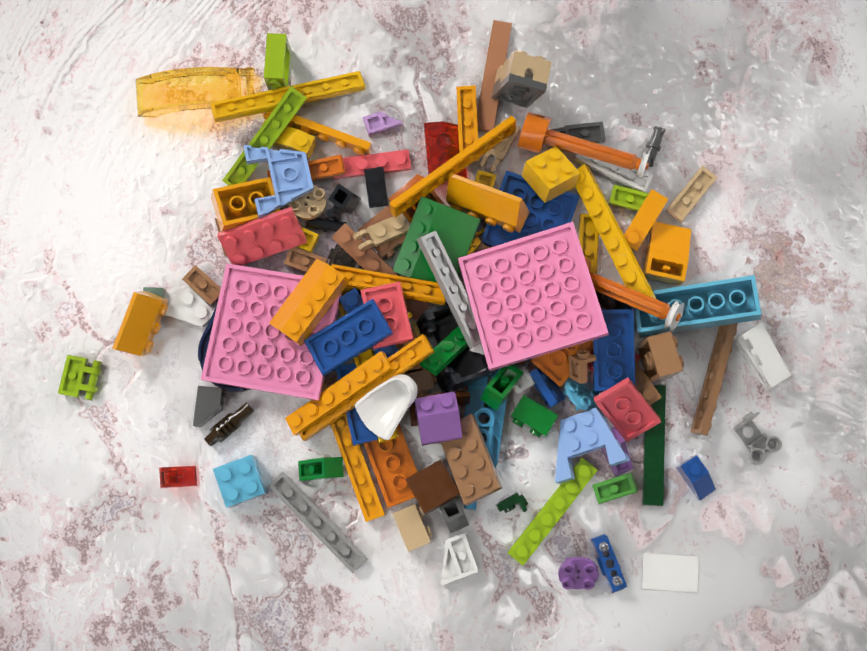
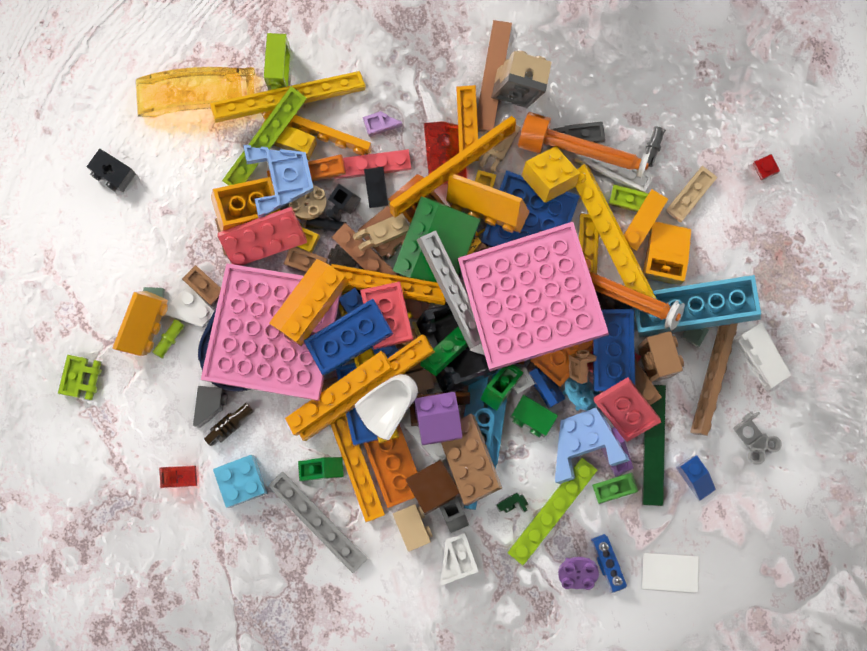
(102, 163): none -> black brick
(168, 338): none -> lime pin
(695, 336): none -> sand green plate
(766, 167): none -> red plate

